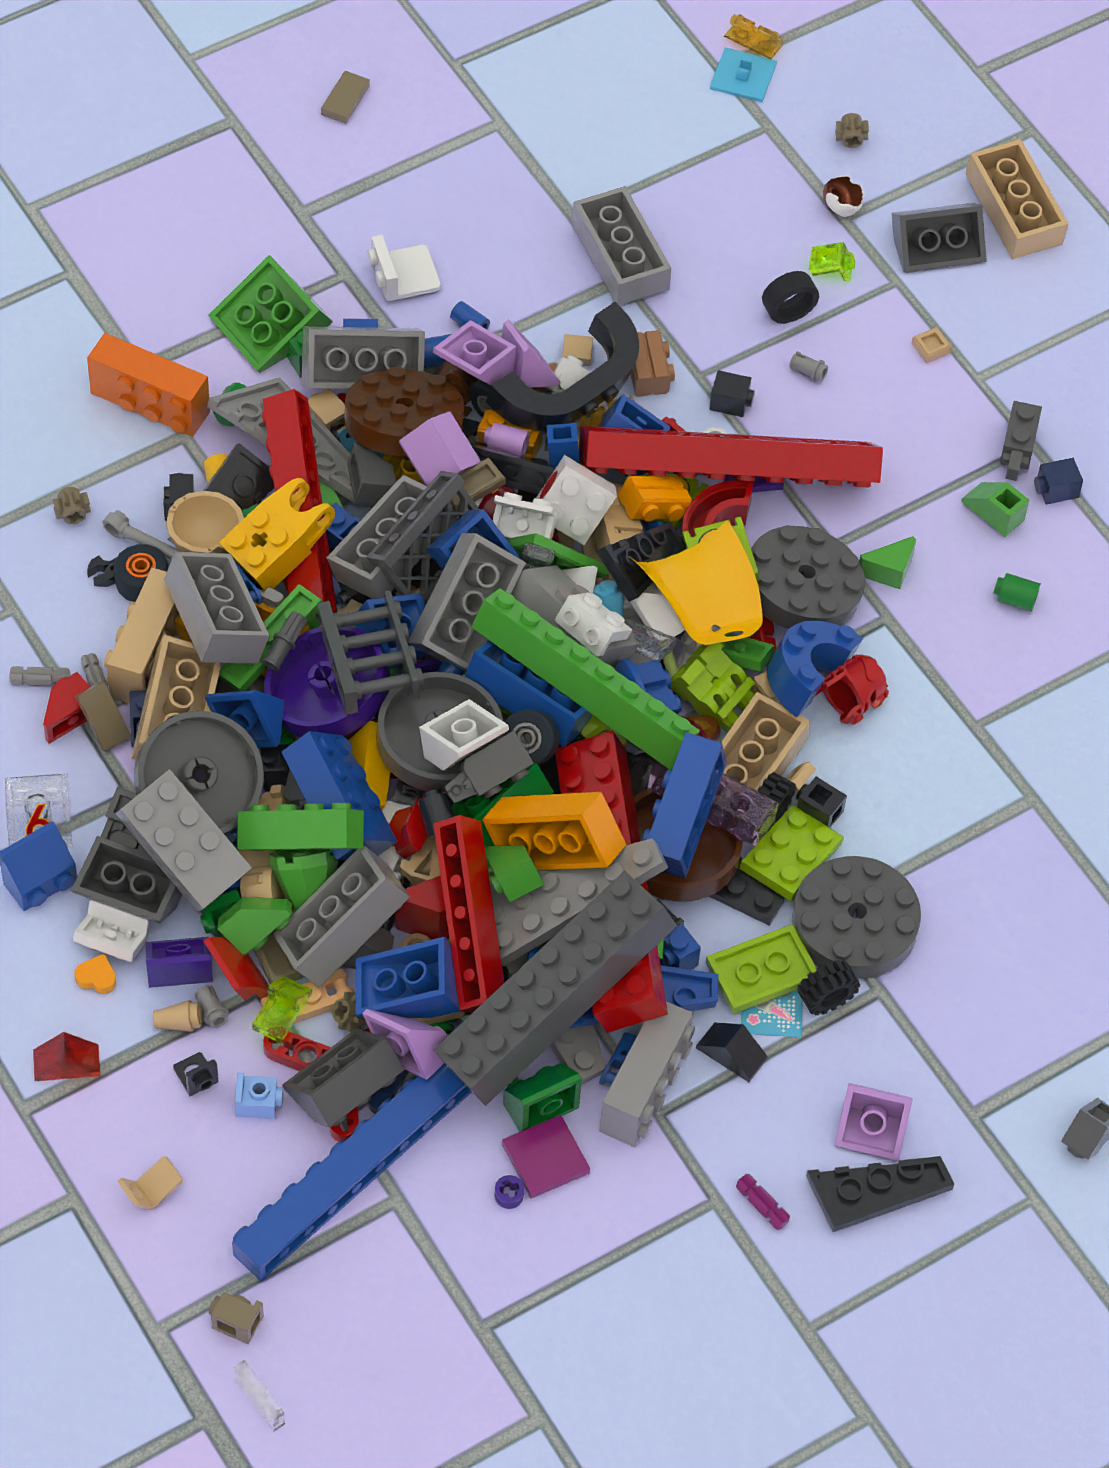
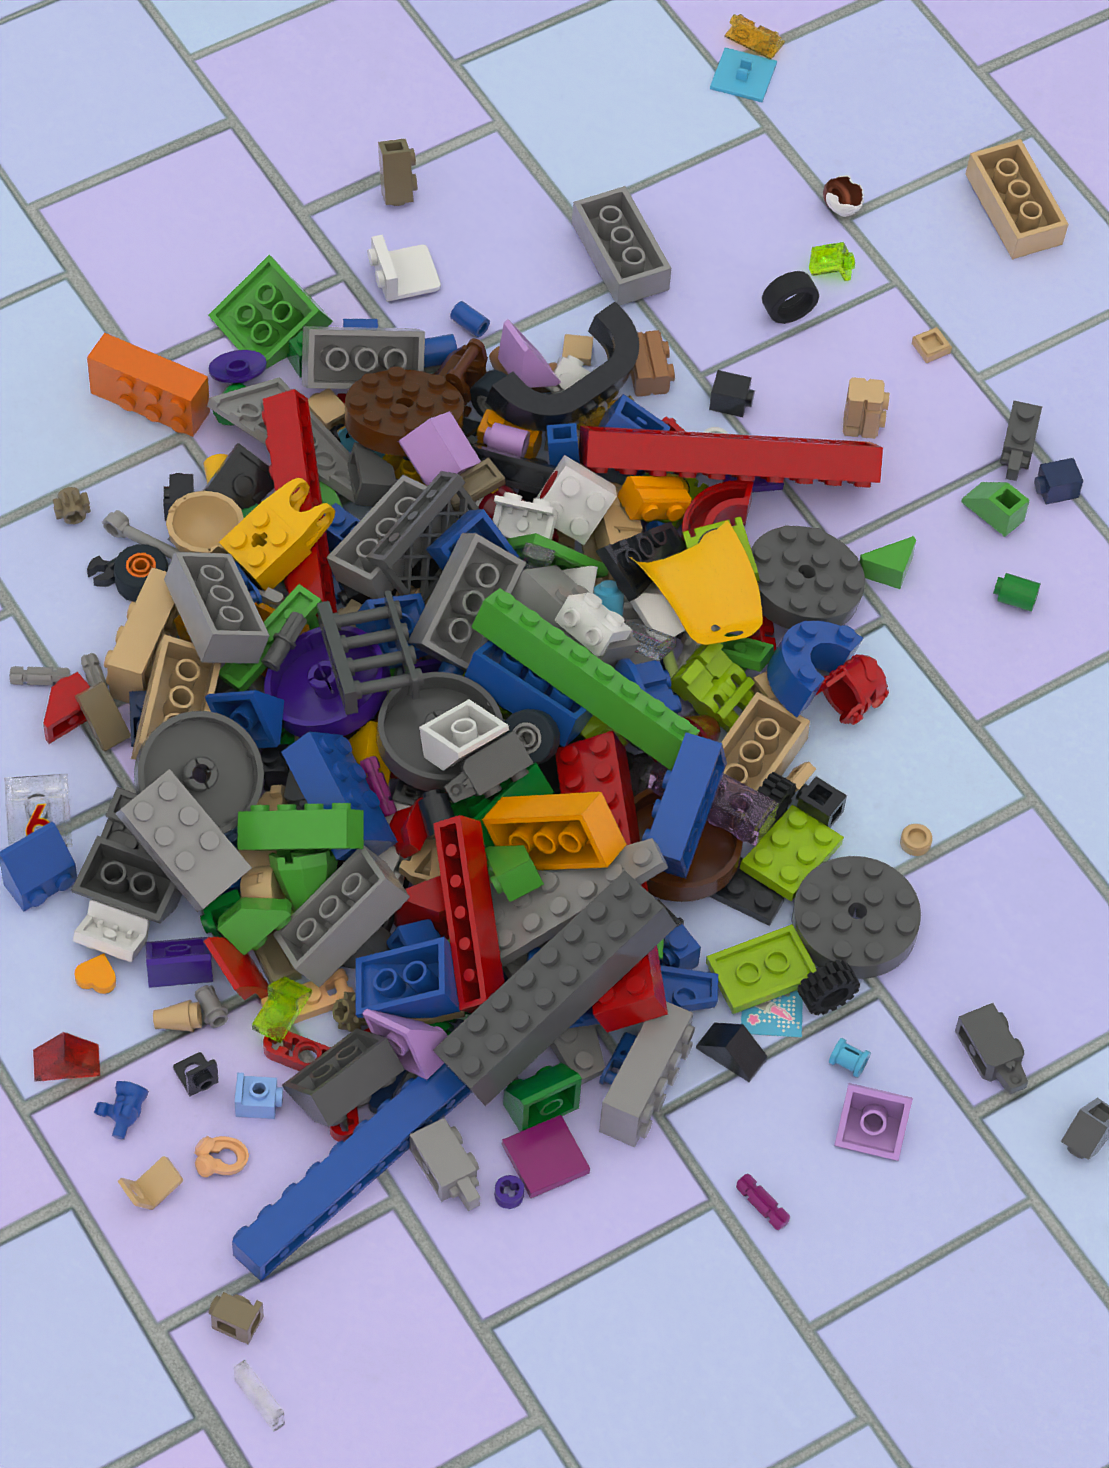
(126, 1107): none -> blue piece
(207, 1165): none -> light nougat piece
(237, 366): none -> dark purple dish
(345, 96): dark tan tile -> none
(378, 784): none -> magenta axle
(396, 172): none -> dark tan brick
(412, 934): none -> blue brick
(446, 1163): none -> light grey hinge
(478, 352): lavender slope -> none
(815, 369): light grey pin -> none
(849, 1057): none -> medium azure bush
(852, 130): dark tan gear -> none
(865, 408): none -> tan brick
(874, 1190): black wing -> none
(916, 839): none -> tan tile
(939, 236): dark grey slope -> none
(992, 1047): none -> dark grey hinge

